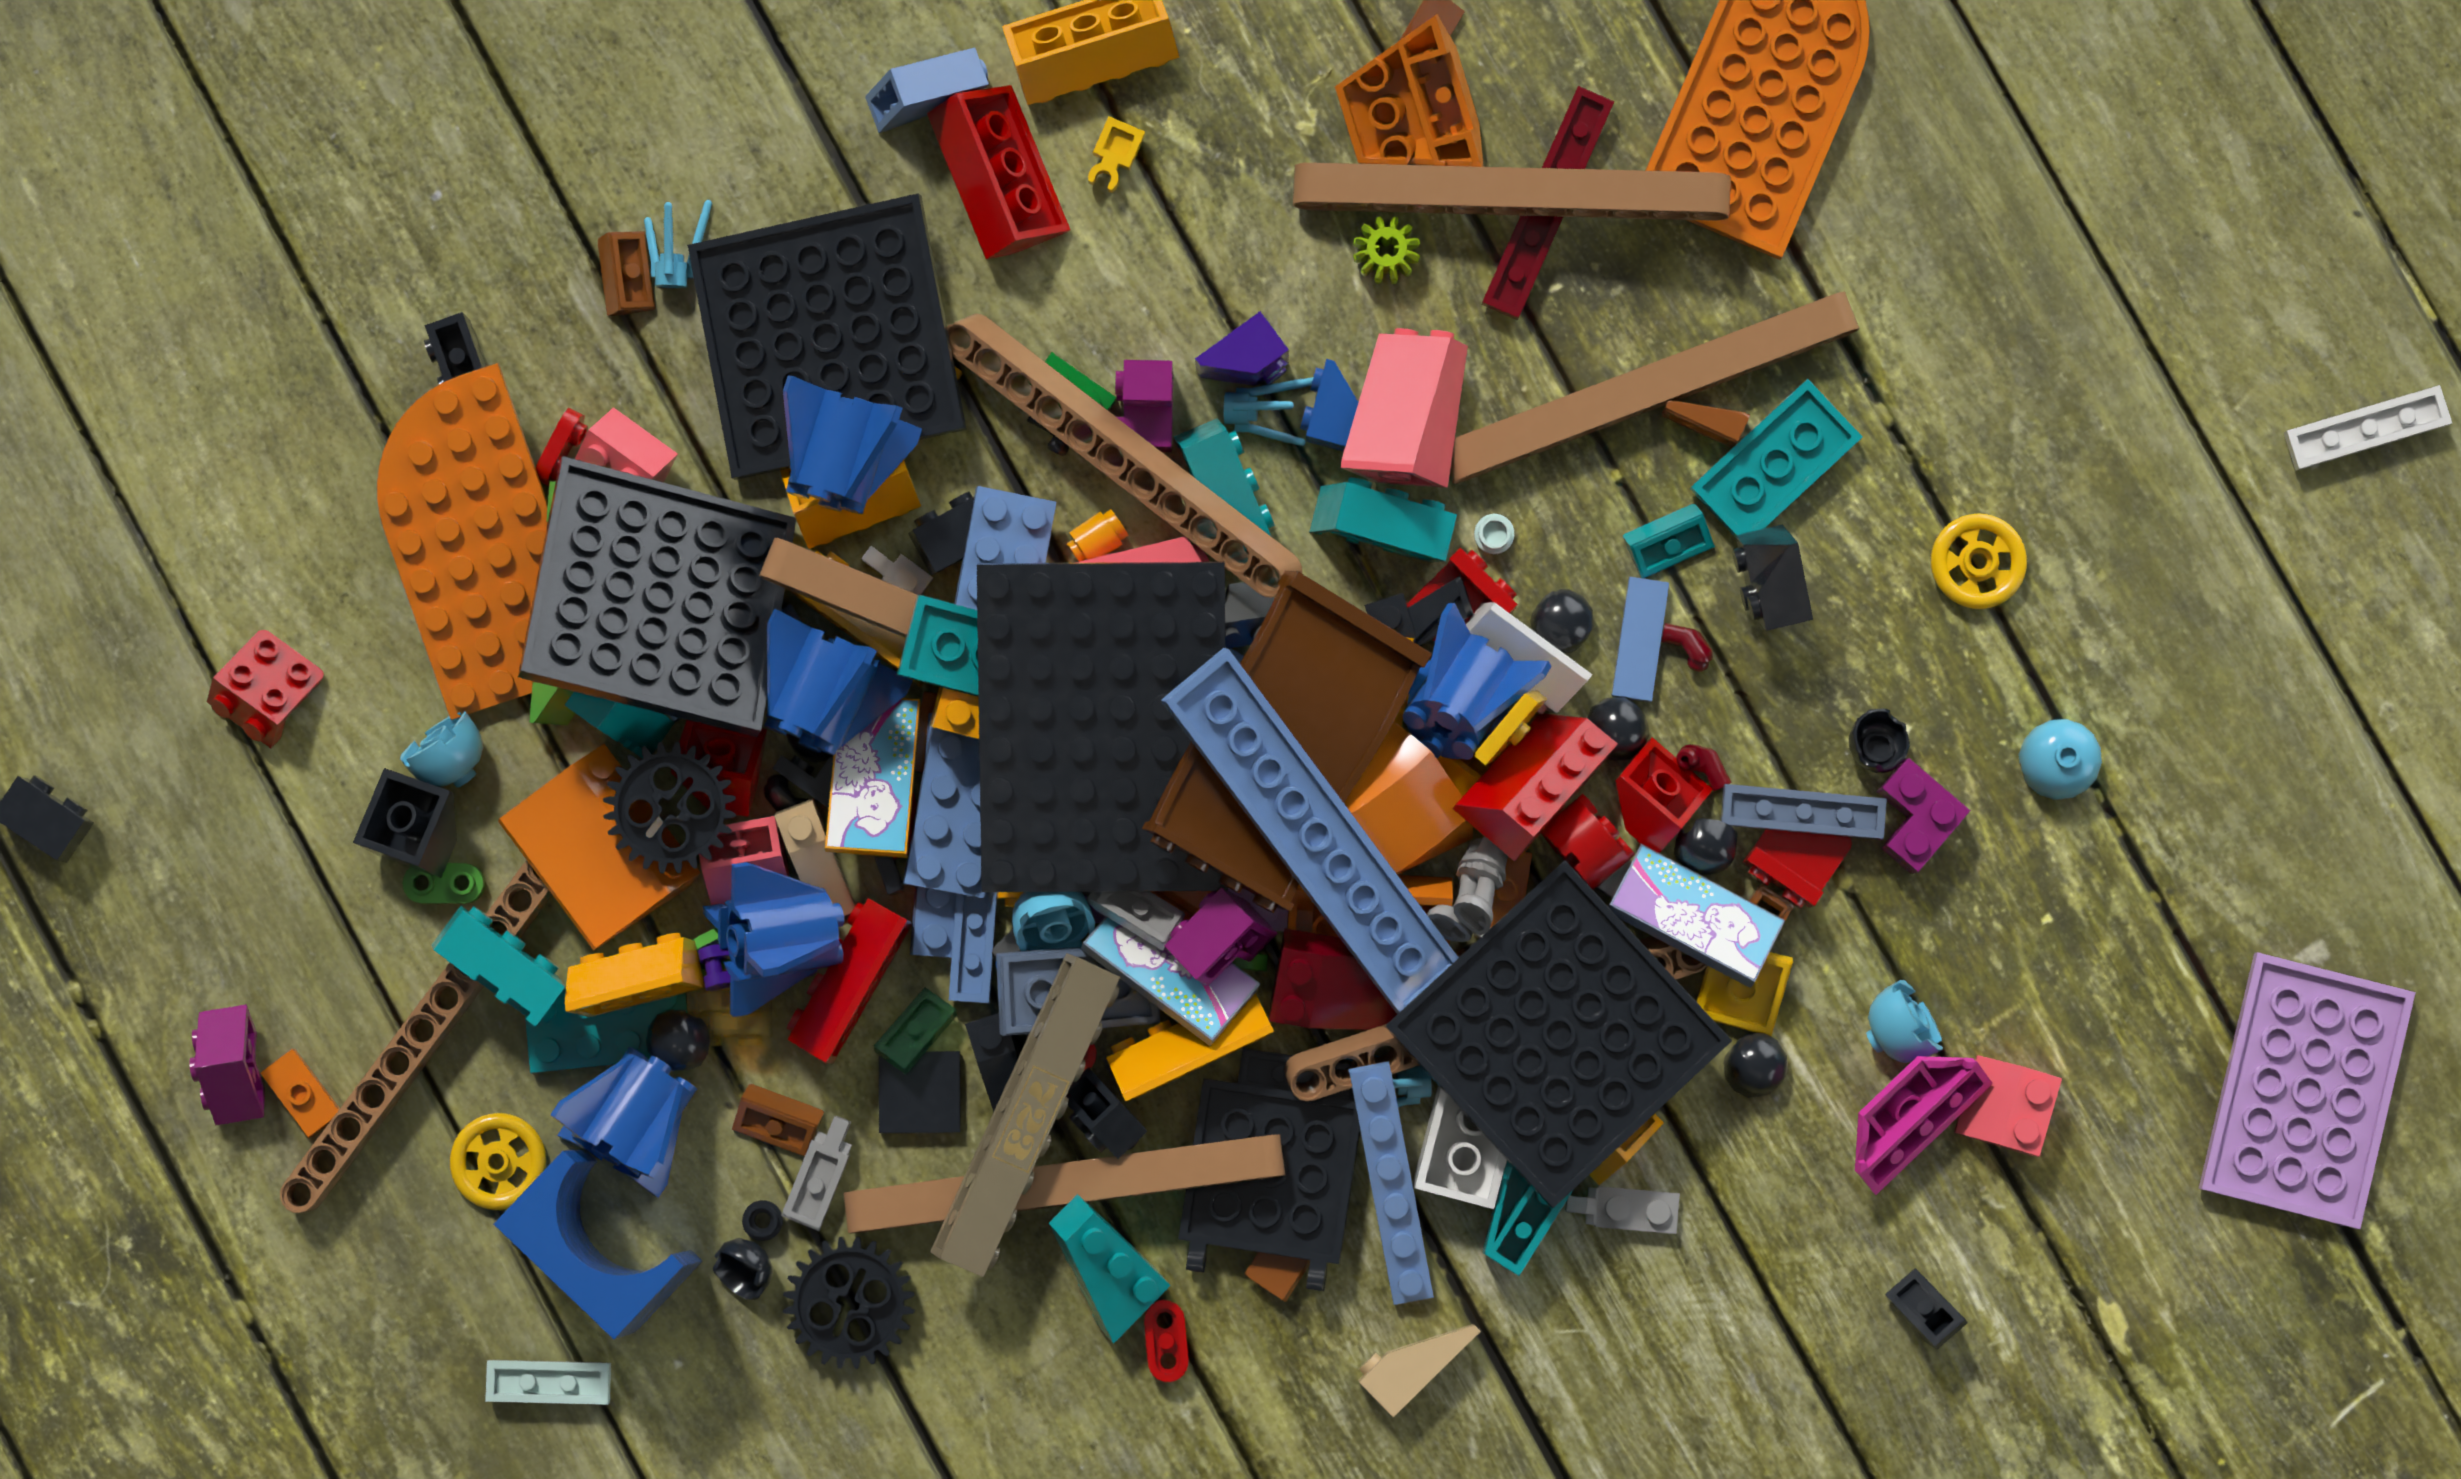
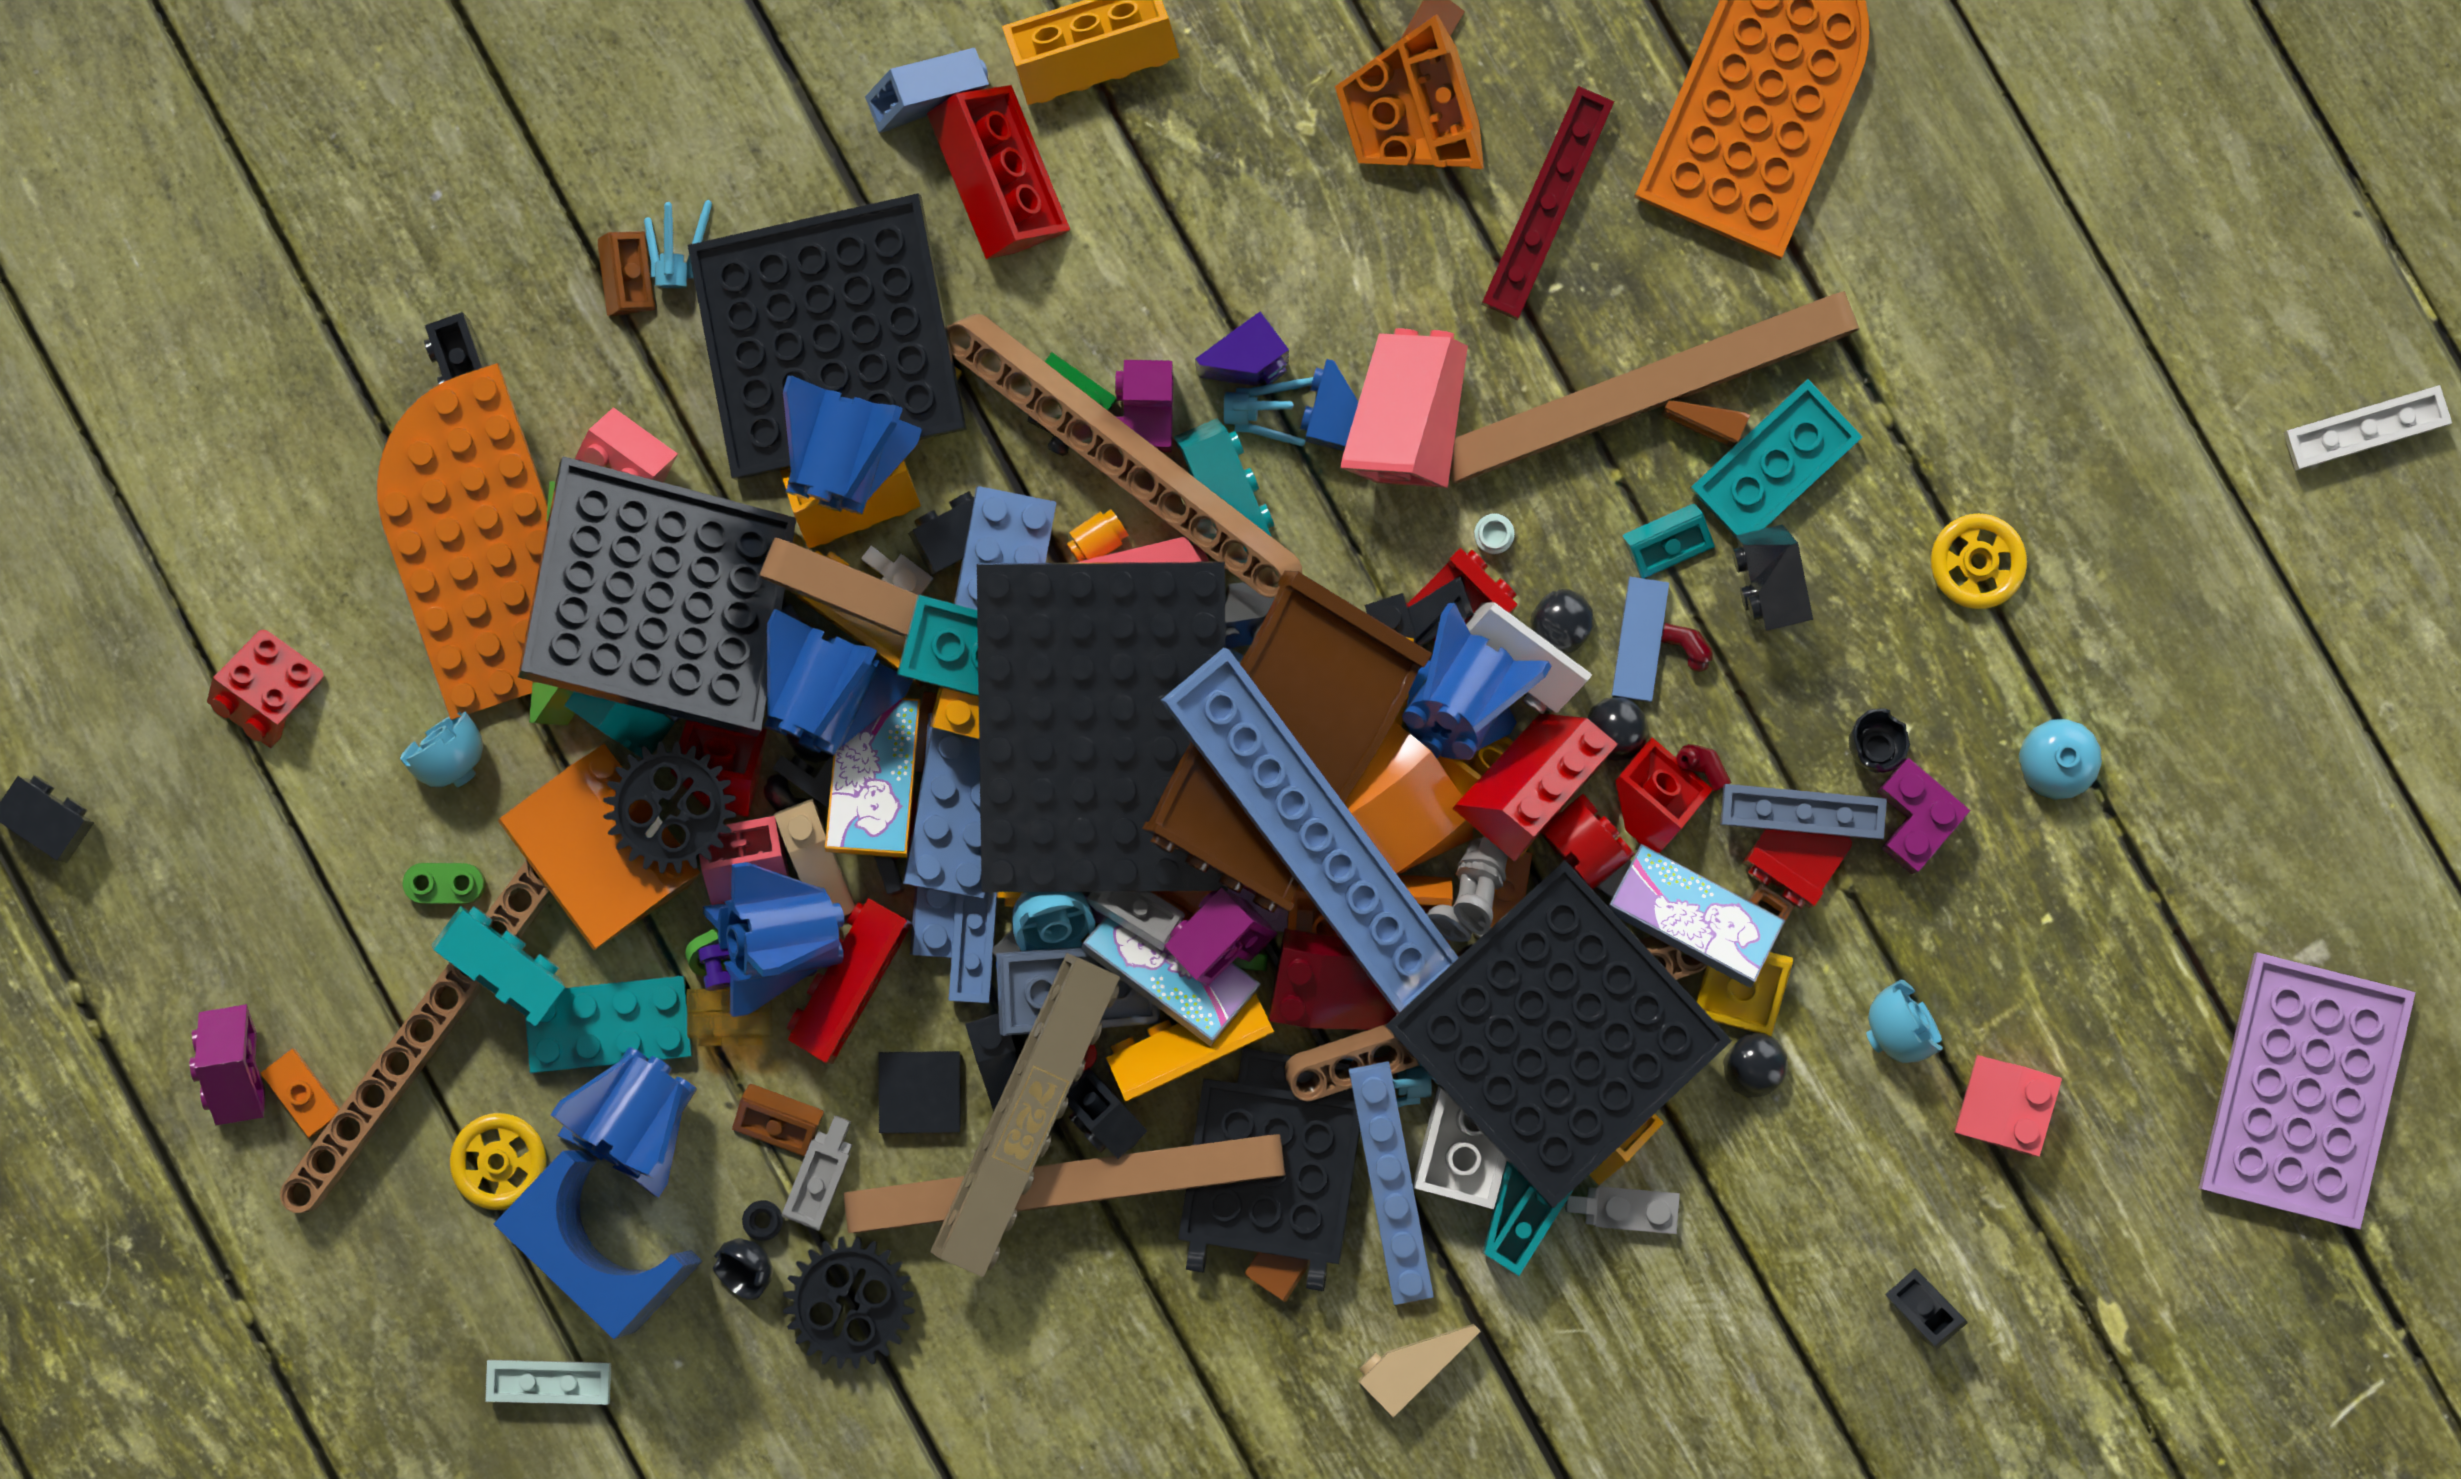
(409, 823): black slope -> none
(567, 433): red plate -> none
(633, 976): light orange slope -> none
(678, 1039): black hair -> none
(915, 1030): clear green plate -> none
(1107, 1267): teal wedge -> none
(1116, 148): yellow plate -> none
(1166, 1340): red plate -> none
(1384, 520): teal wedge -> none
(1386, 236): lime gear -> none
(1511, 728): yellow plate -> none
(1512, 191): medium nougat beam -> none
(1706, 847): black hair -> none
(1913, 1113): dark pink wedge -> none

